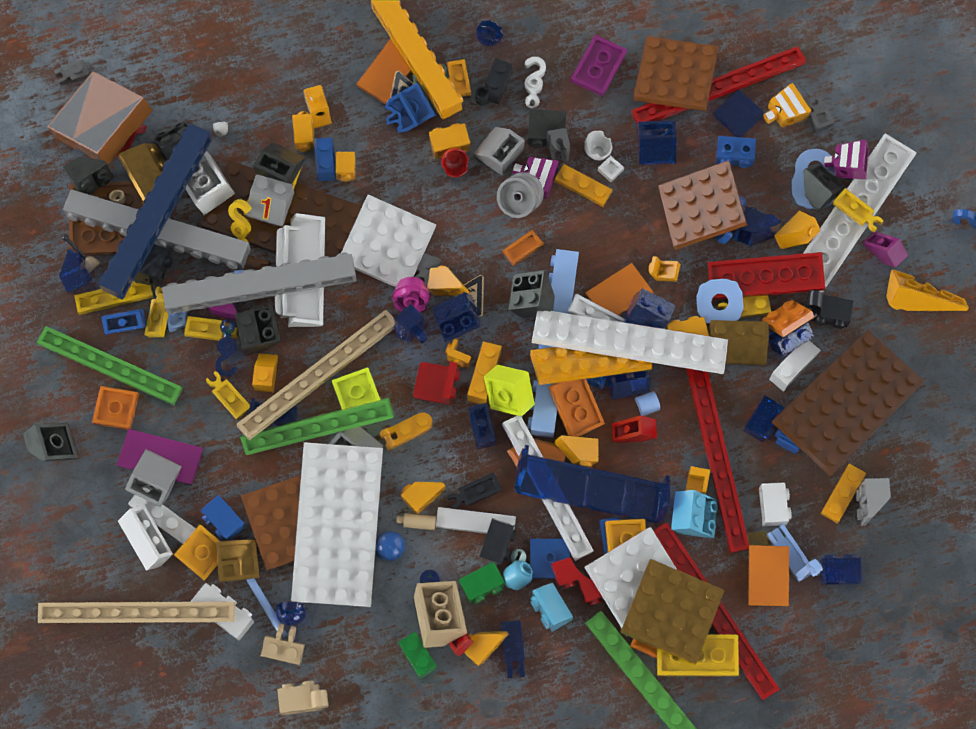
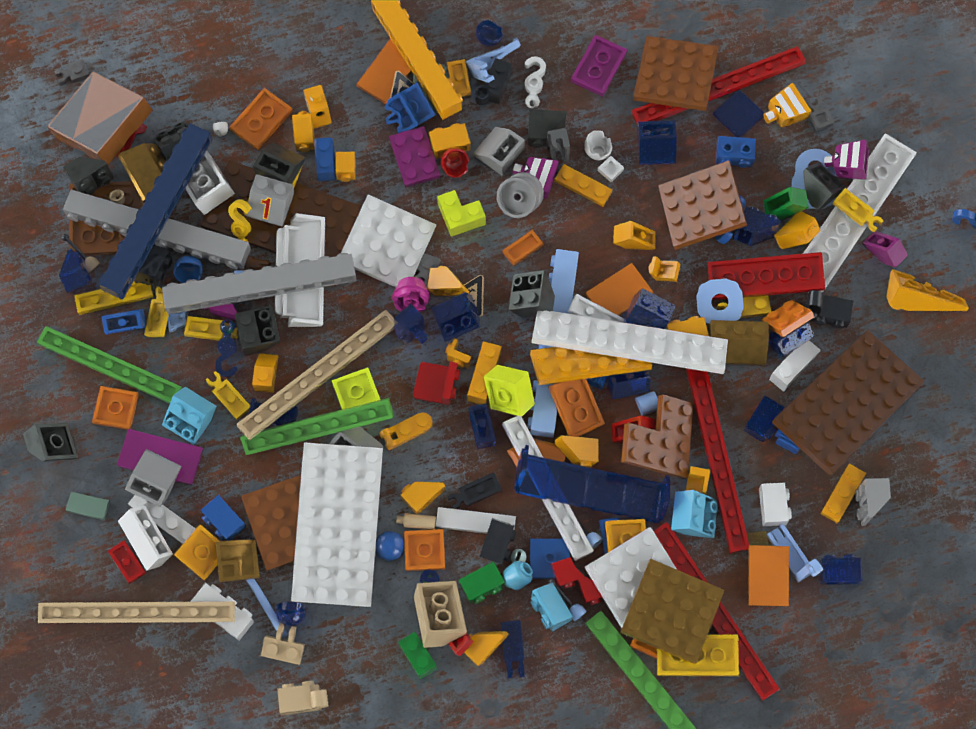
(87, 506): none -> sand green tile
(126, 562): none -> red plate
(188, 268): none -> blue hair
(188, 415): none -> medium azure slope
(261, 119): none -> orange tile
(414, 156): none -> magenta plate
(424, 550): none -> orange plate
(458, 217): none -> neon yellow brick
(479, 65): none -> light blue hinge
(575, 609): none -> hinge
(593, 538): none -> light blue hinge
(634, 236): none -> light orange slope
(668, 446): none -> dark orange plate
(786, 203): none -> green piece

